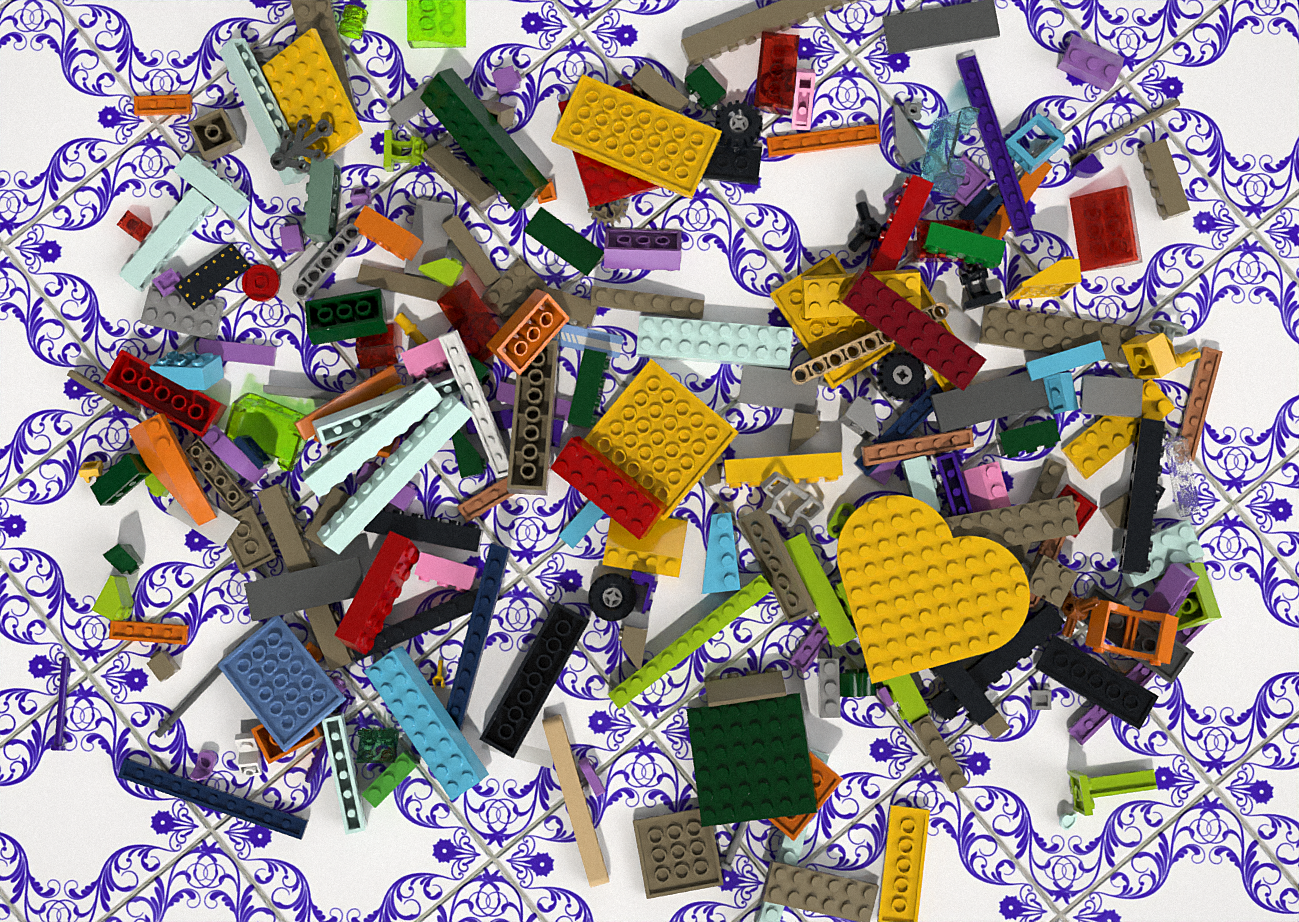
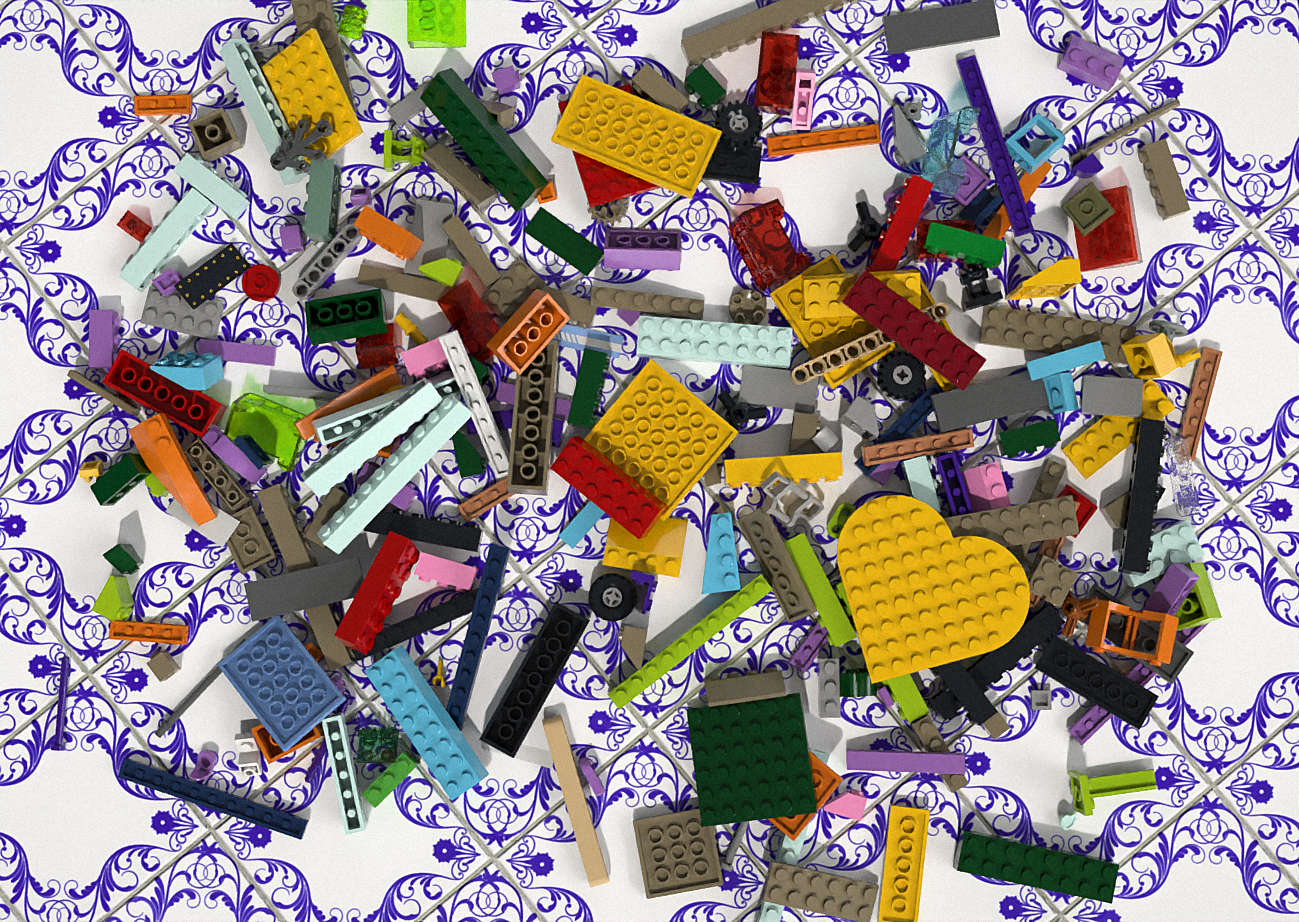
(103, 338): none -> medium lavender brick
(629, 317): none -> medium lavender tile
(747, 307): none -> dark tan dish
(747, 414): none -> black bush
(766, 245): none -> clear red windscreen
(824, 439): none -> white brick
(847, 804): none -> bright pink slope
(905, 761): none -> medium lavender tile
(1036, 865): none -> dark green brick
(1088, 208): none -> olive tile

